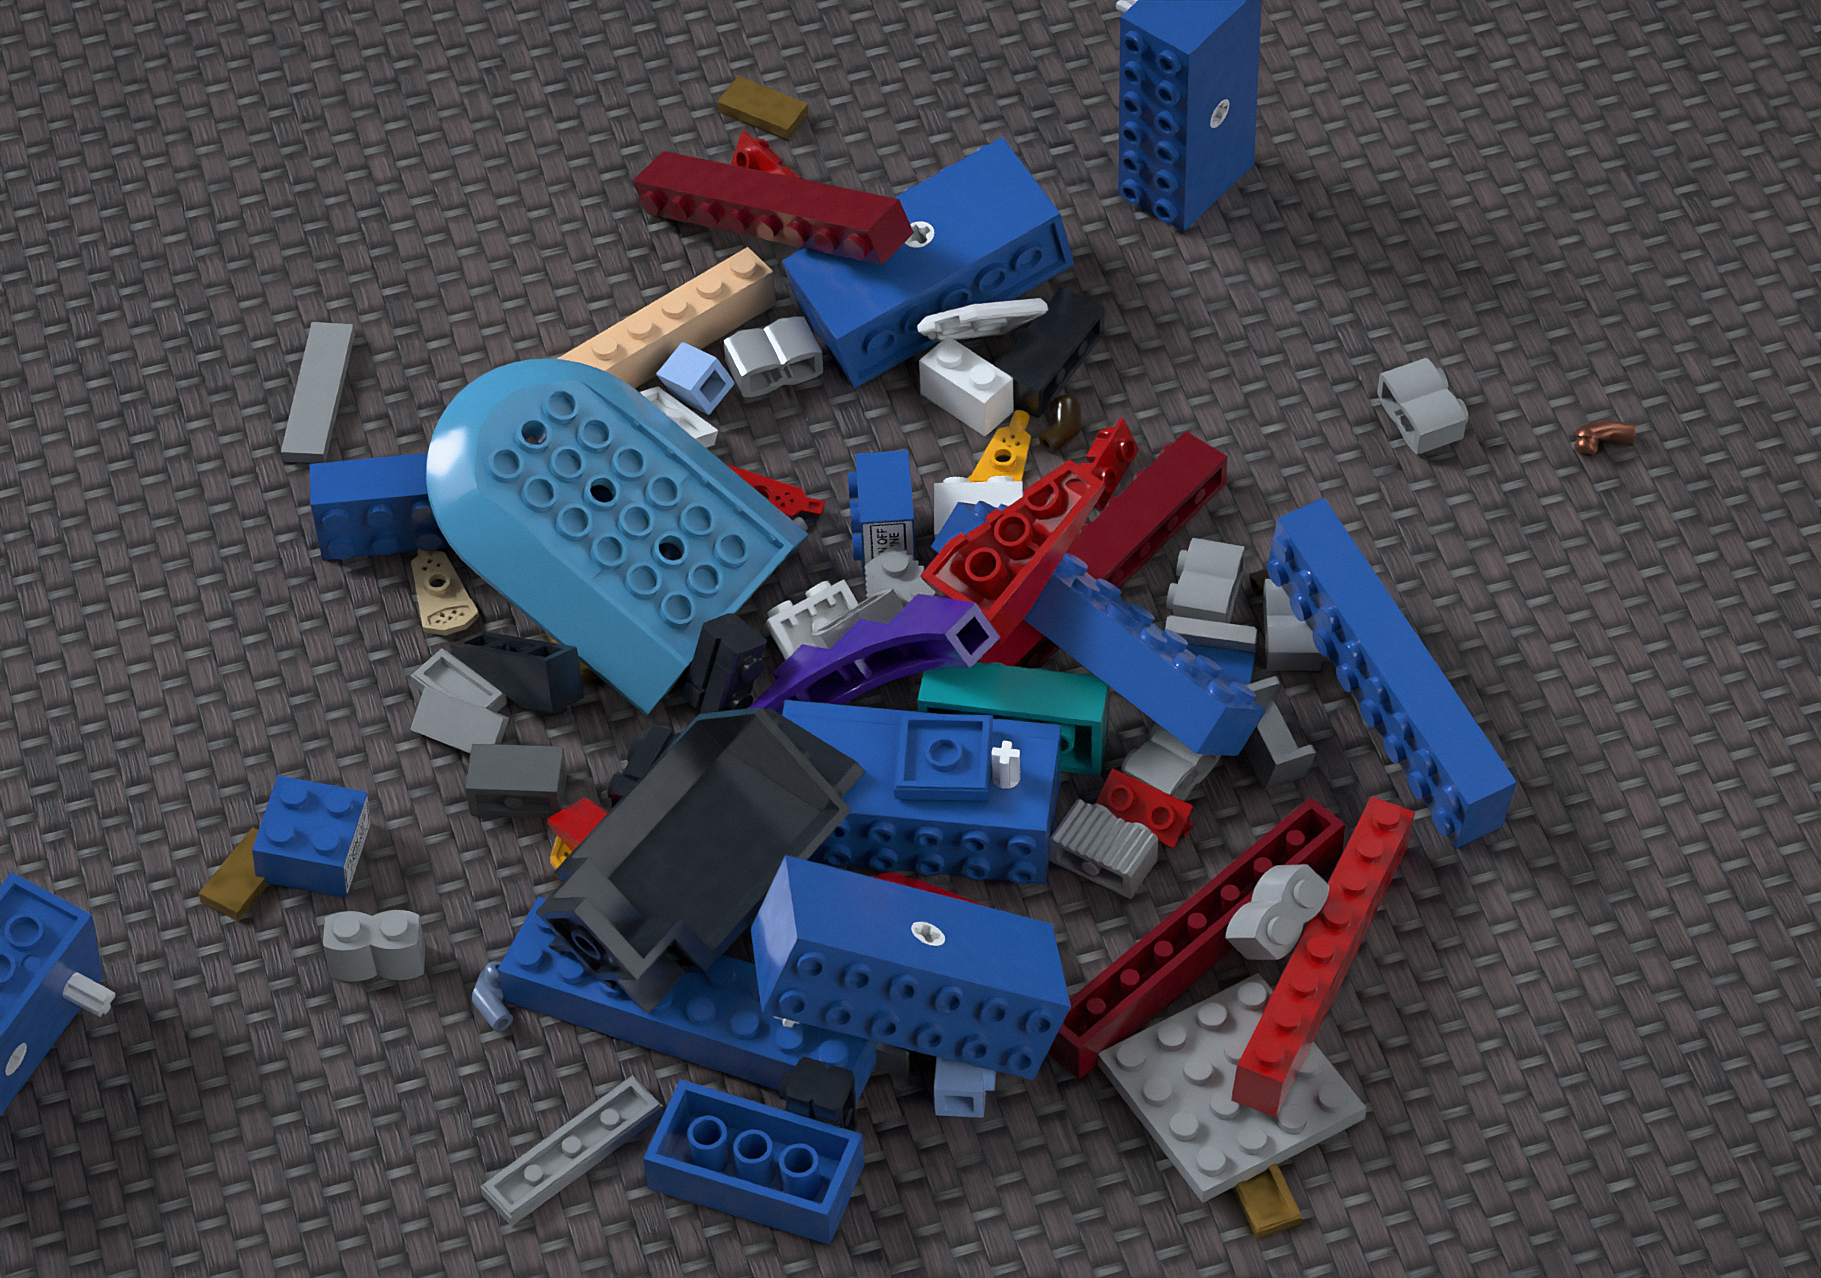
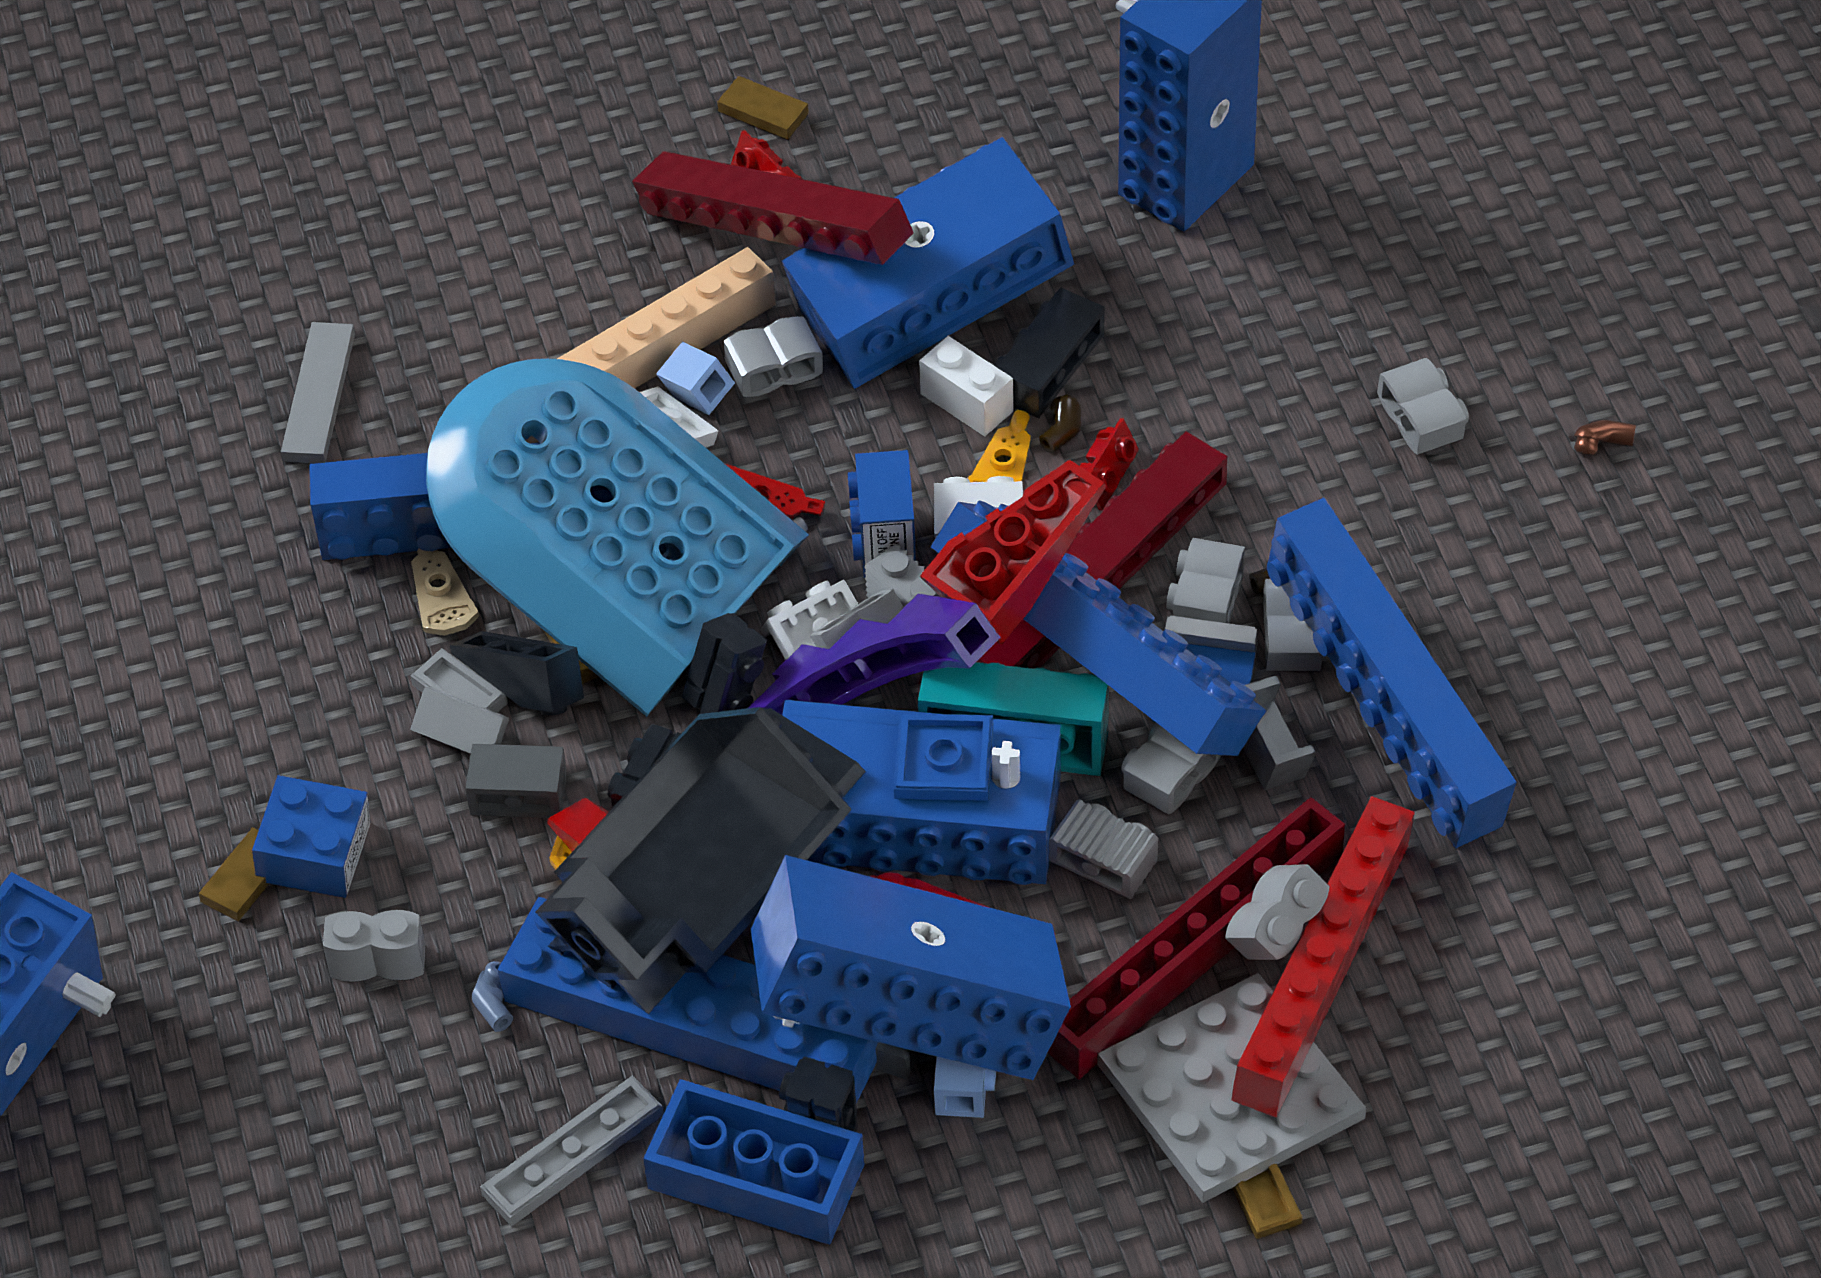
(981, 319): white tile -> none
(1146, 805): red hinge -> none

